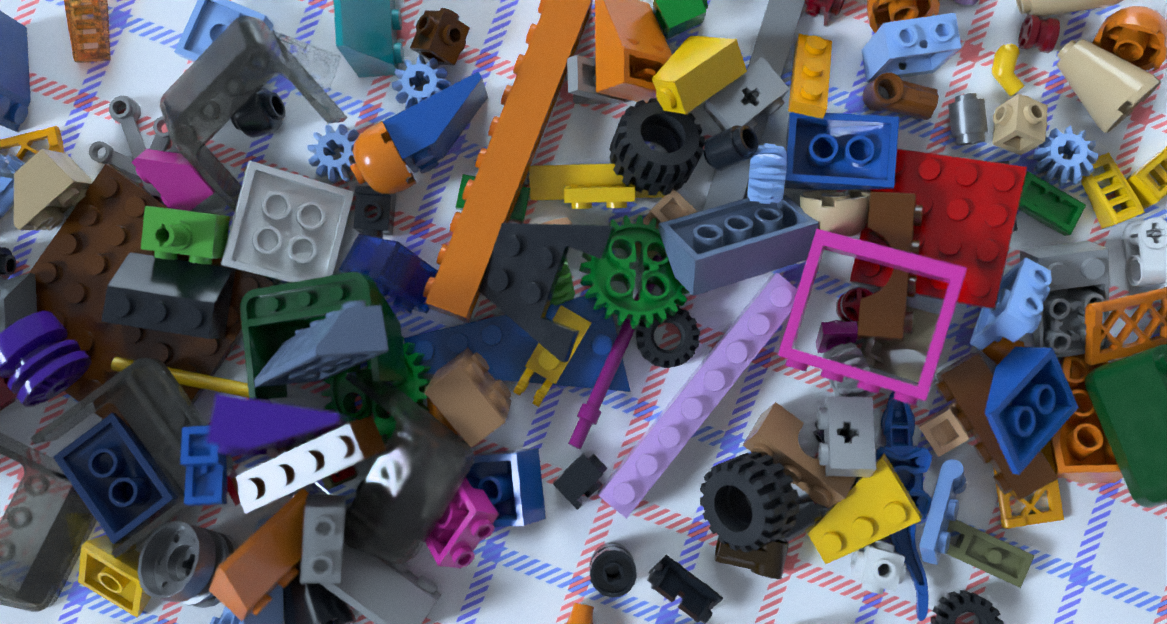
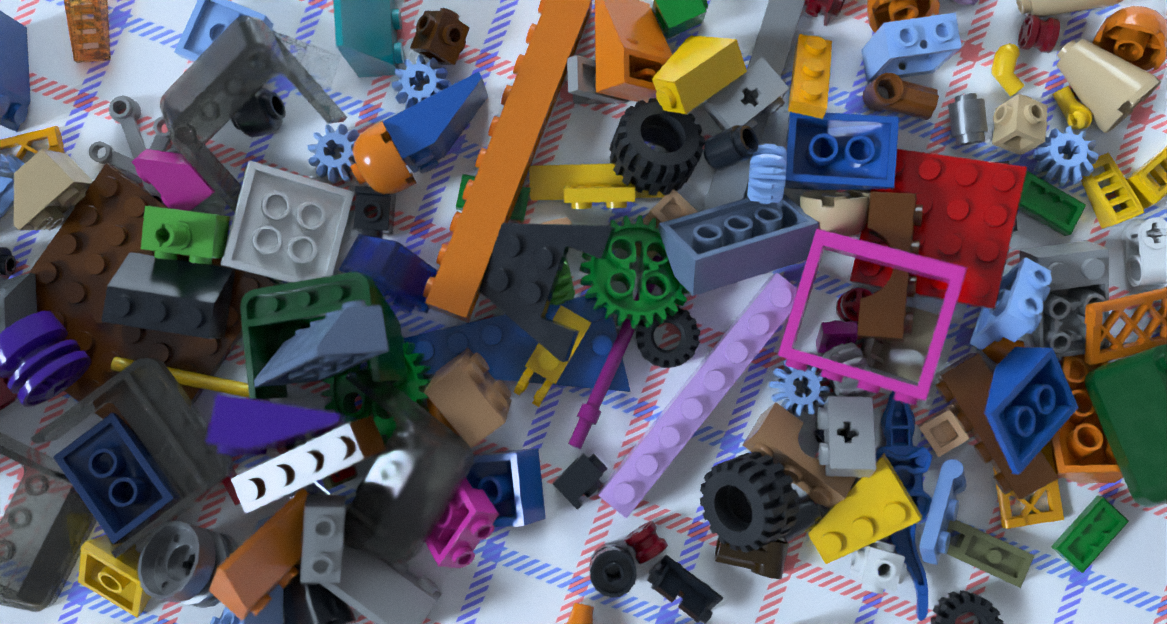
(204, 468): blue slope -> none
(646, 542): none -> dark red wheel
(800, 400): none -> light blue gear
(1074, 112): none -> yellow arm
(1090, 534): none -> green plate

